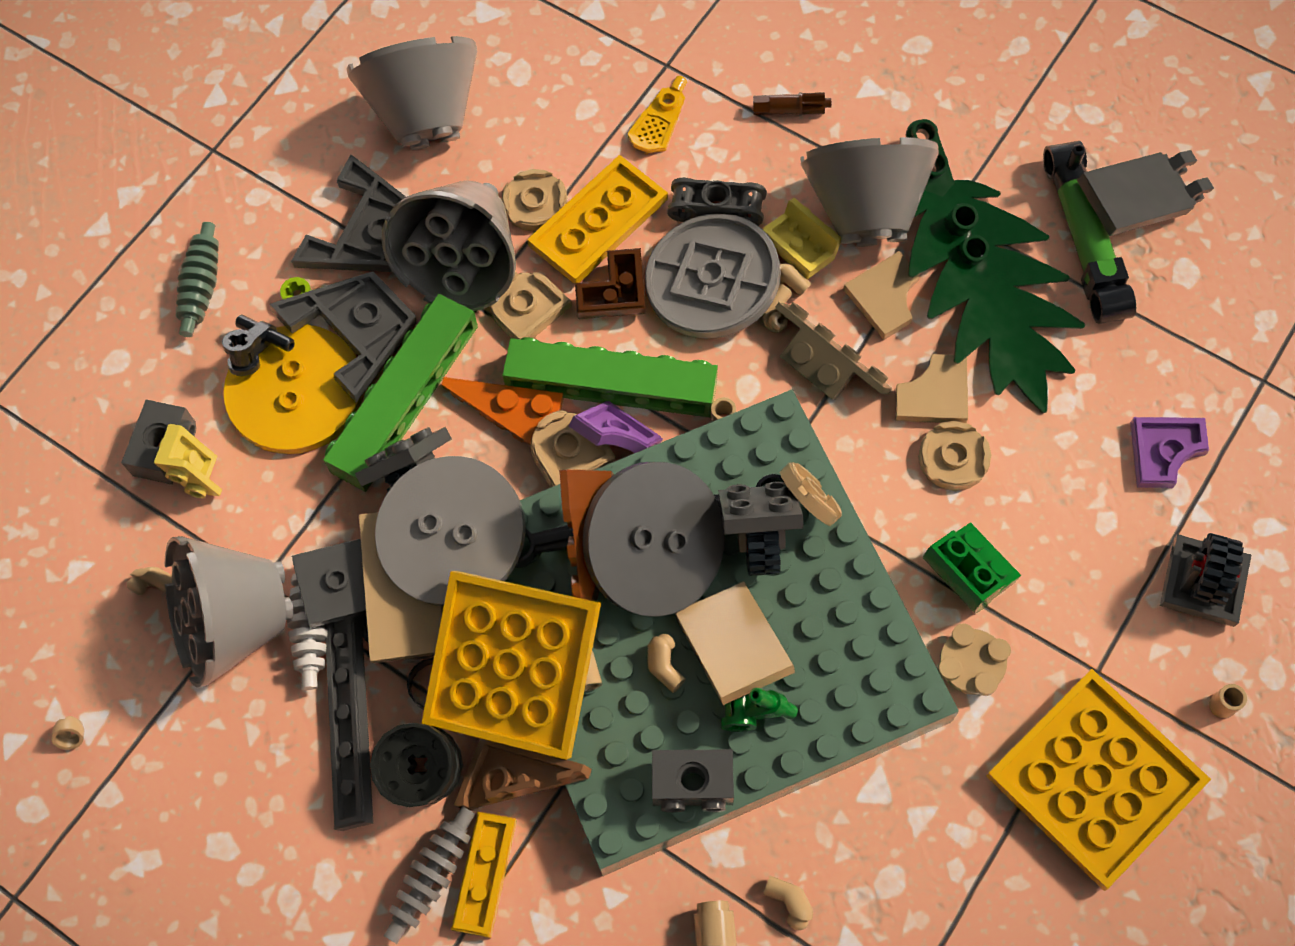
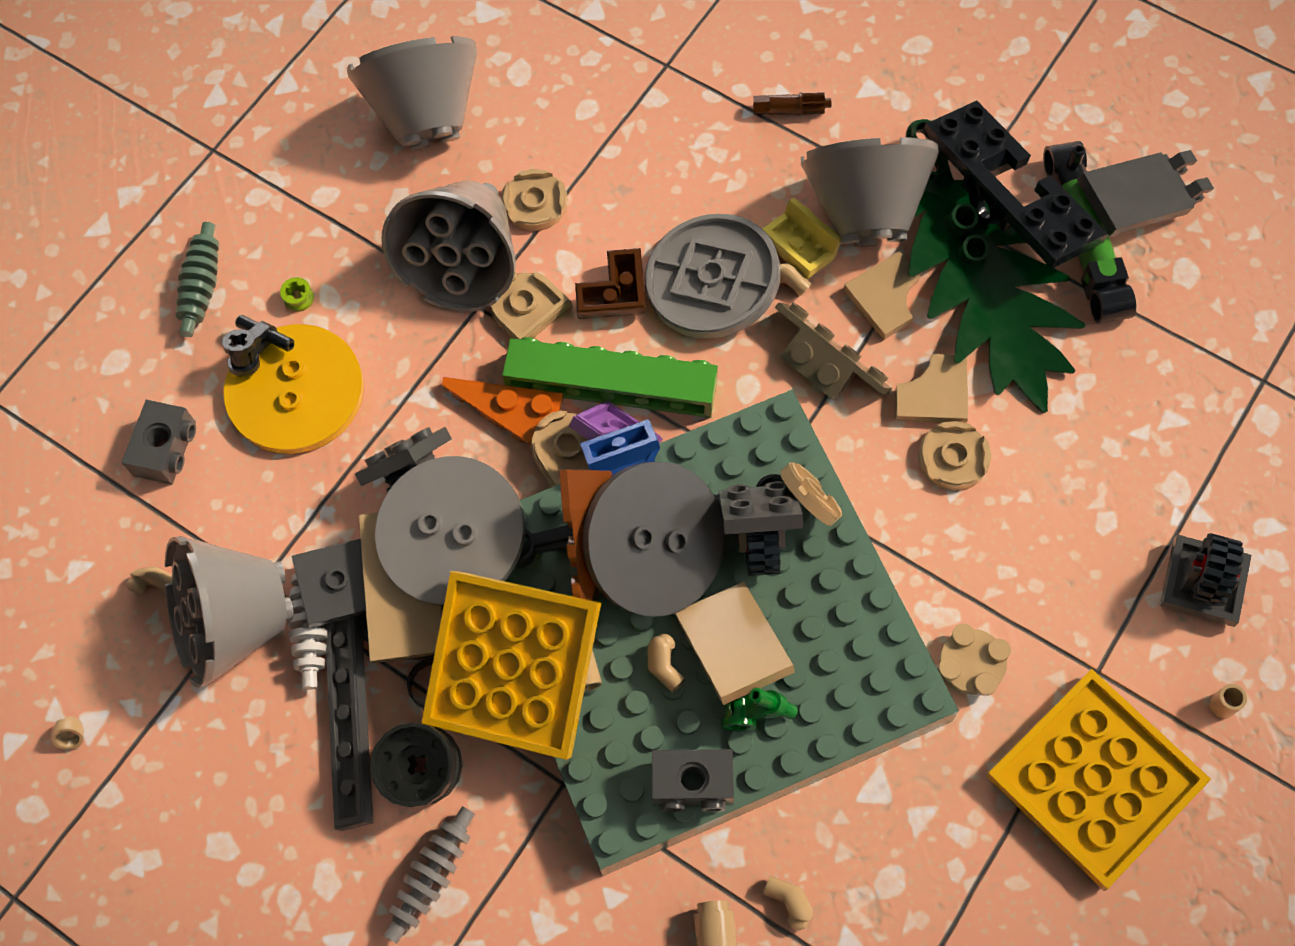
(187, 462): light yellow bracket -> none
(361, 240): dark grey wing -> none
(363, 315): dark grey wing -> none
(403, 387): bright green brick -> none
(484, 875): yellow tile -> none
(509, 772): medium nougat wing -> none
(597, 219): yellow plate -> none
(622, 448): none -> blue slope
(648, 130): yellow piece -> none
(700, 194): dark grey piece -> none
(722, 406): tan hinge -> none
(773, 319): tan arm -> none
(971, 566): green brick -> none
(983, 149): none -> black plate
(1163, 446): medium lavender tile -> none

